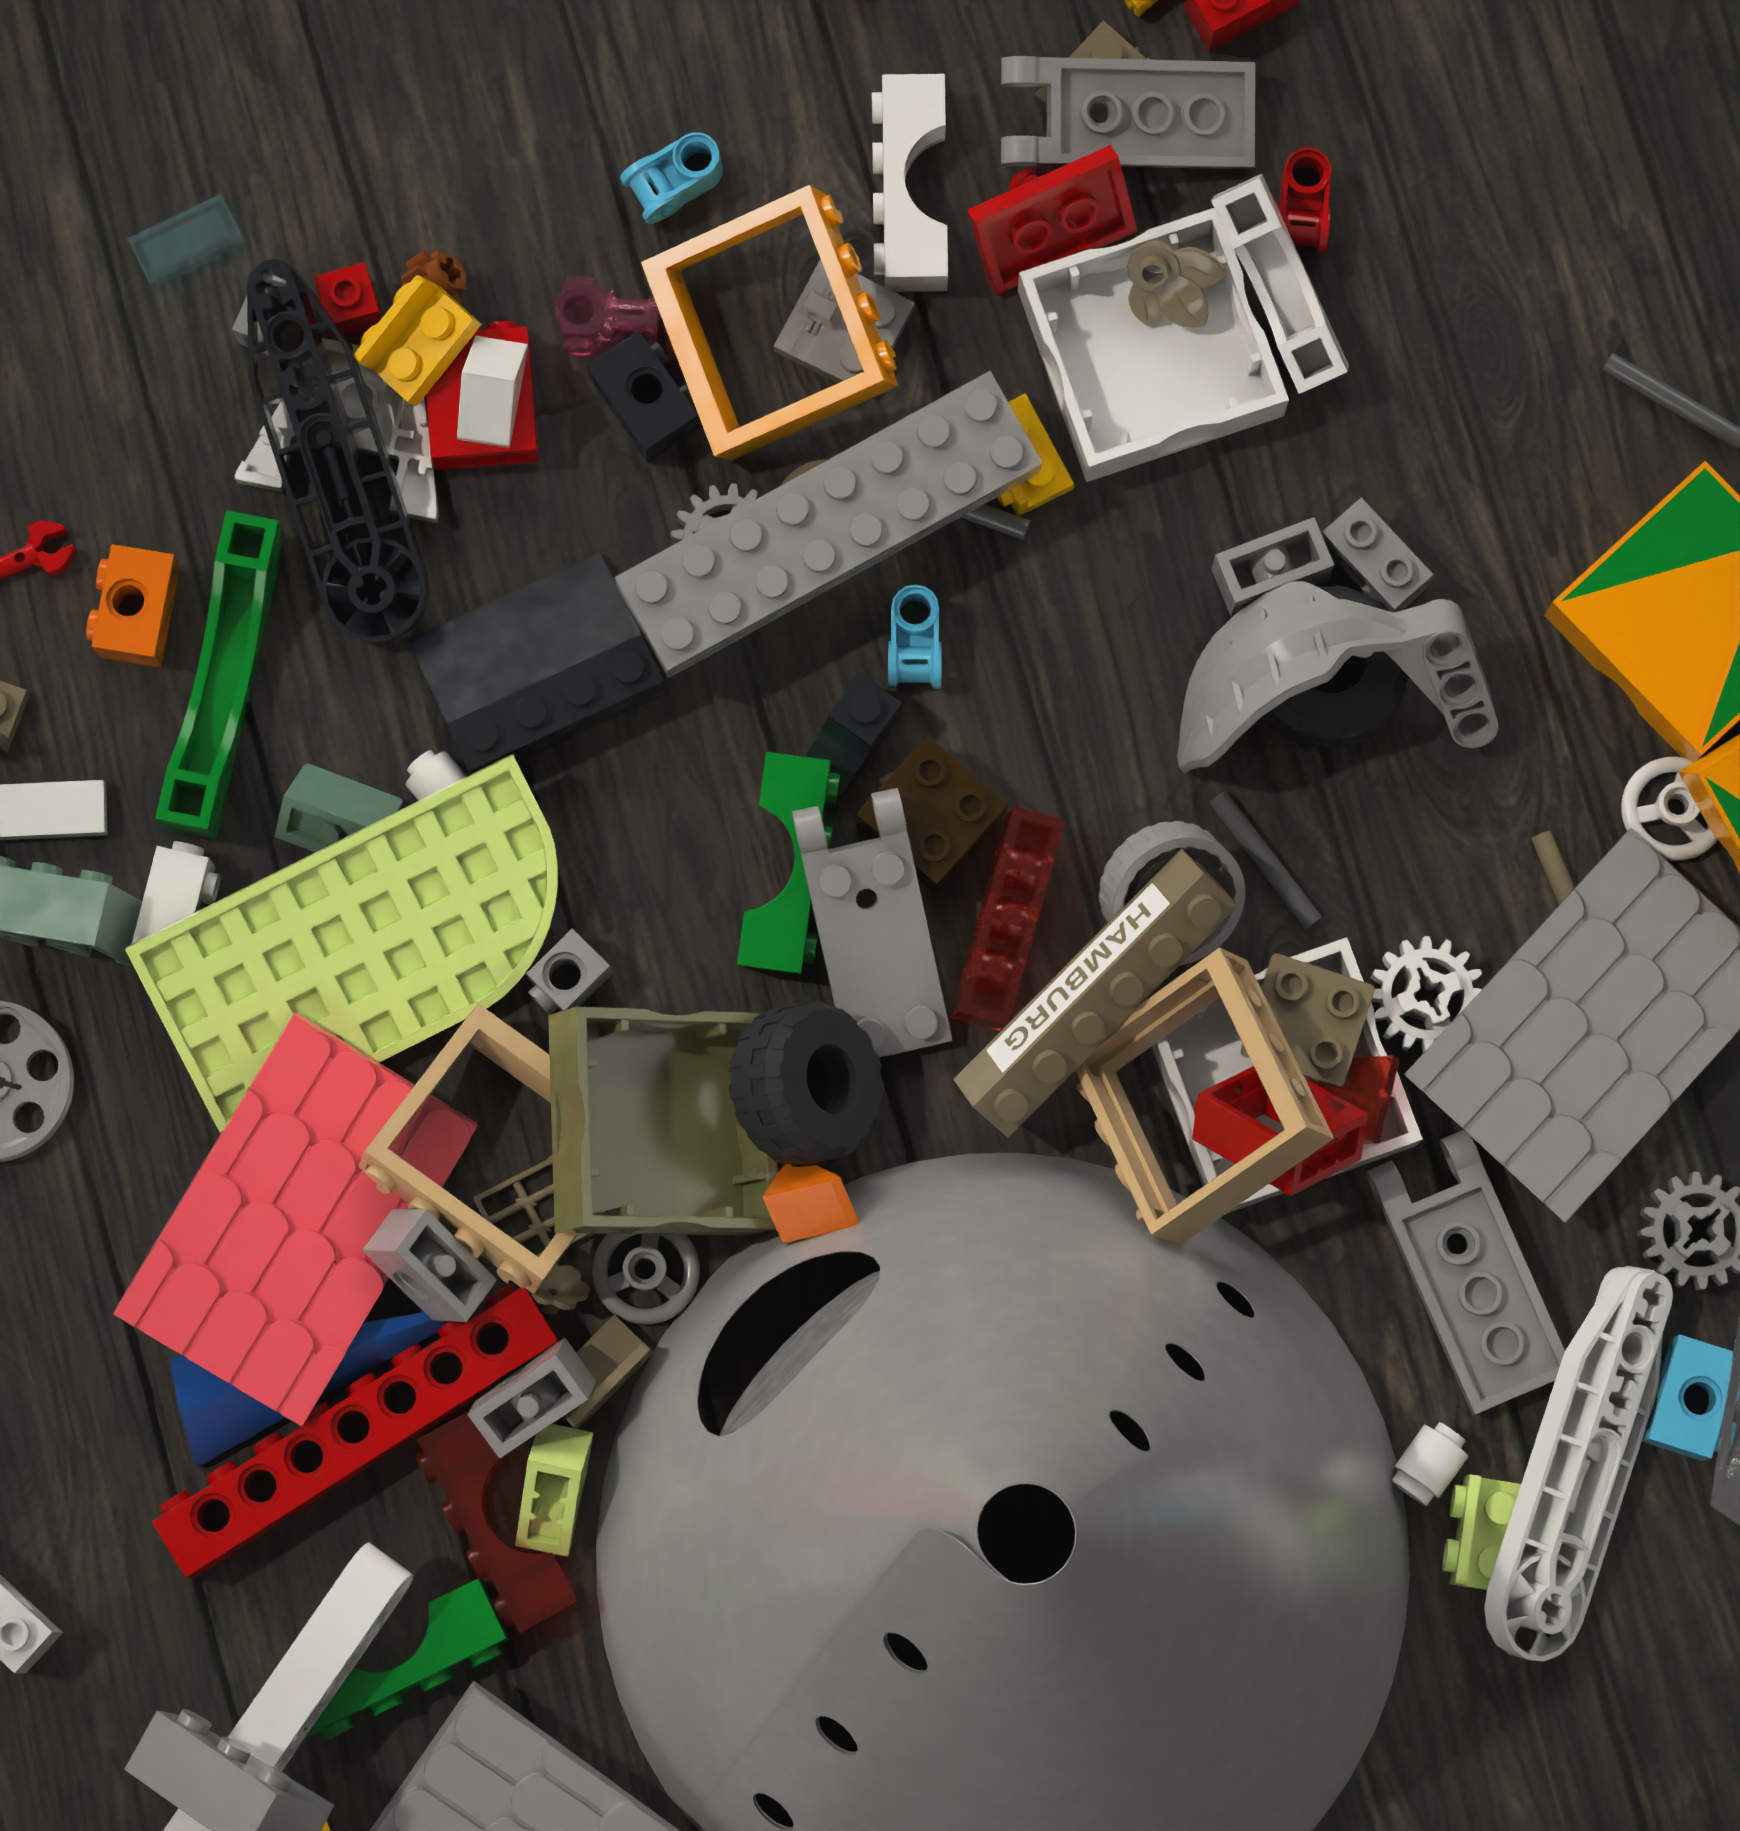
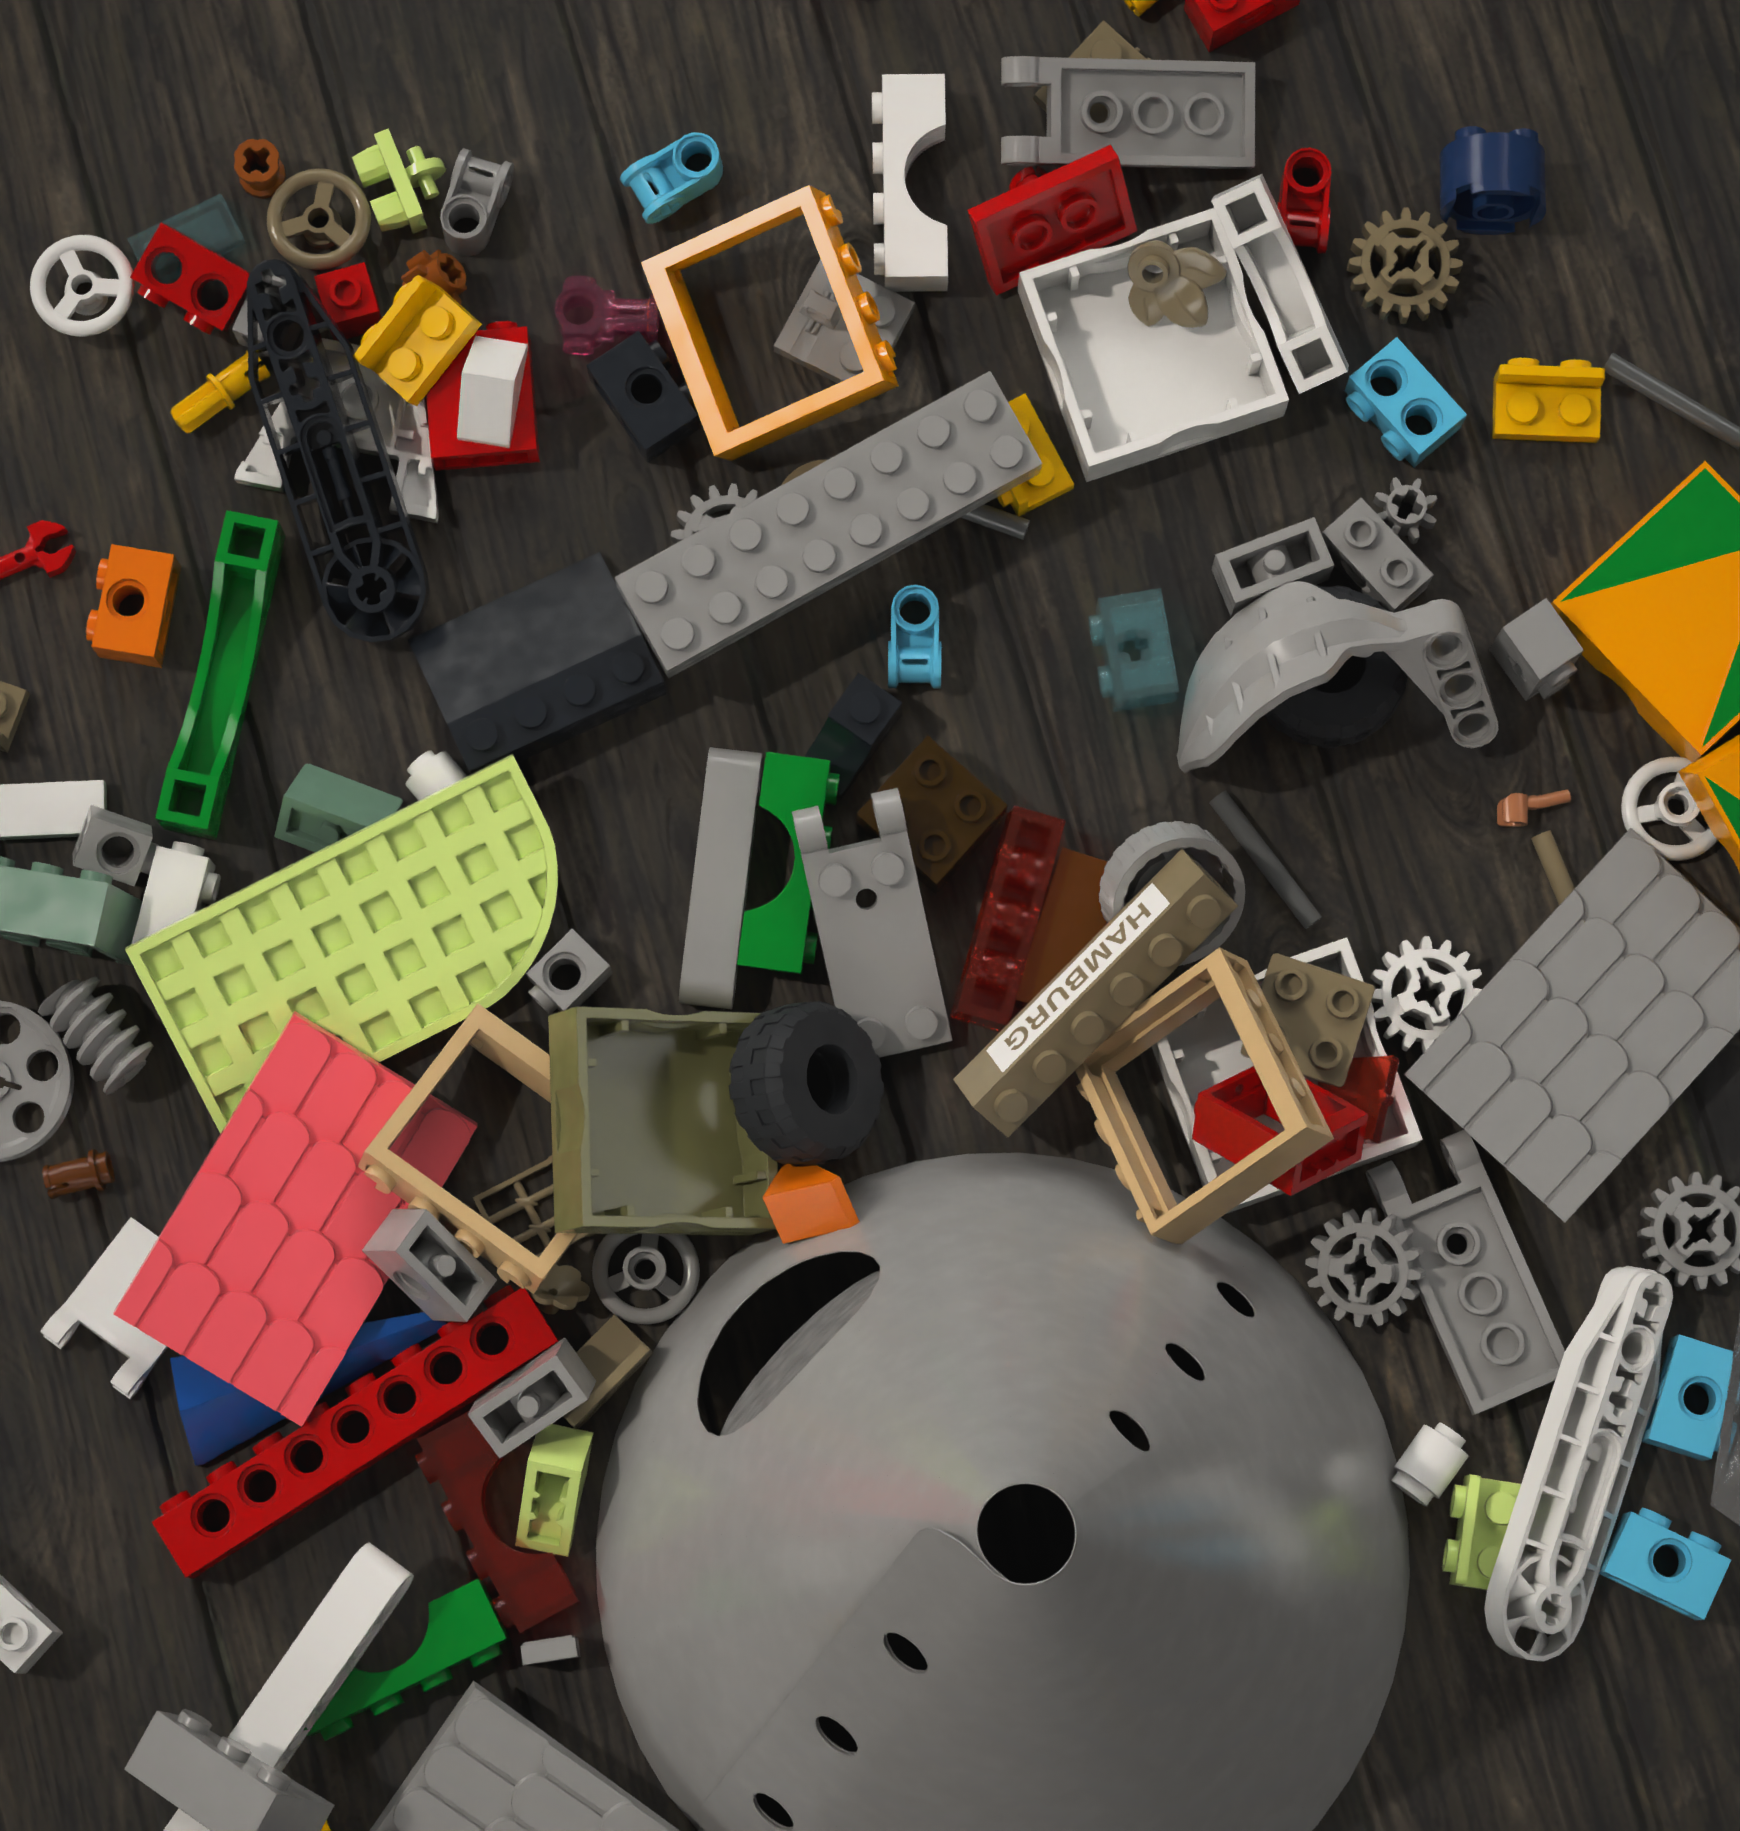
(79, 1174): none -> reddish brown pin
(90, 302): none -> white piece
(95, 1303): none -> white flag
(96, 1033): none -> light grey piece
(100, 827): none -> light grey brick
(198, 268): none -> red brick
(215, 395): none -> yellow axle
(264, 154): none -> dark orange bush
(323, 237): none -> dark tan piece
(384, 162): none -> yellowish green hips
(475, 192): none -> light grey piece
(550, 1650): none -> light grey tile
(720, 878): none -> light grey beam
(1066, 923): none -> reddish brown brick
(1138, 619): none -> clear light blue brick
(1343, 1266): none -> light grey gear
(1392, 249): none -> dark tan gear
(1416, 395): none -> medium azure brick
(1418, 514): none -> light grey gear
(1492, 180): none -> dark blue brick
(1513, 809): none -> nougat hand
(1537, 651): none -> light grey brick
(1547, 401): none -> yellow bracket
(1631, 1563): none -> medium azure brick

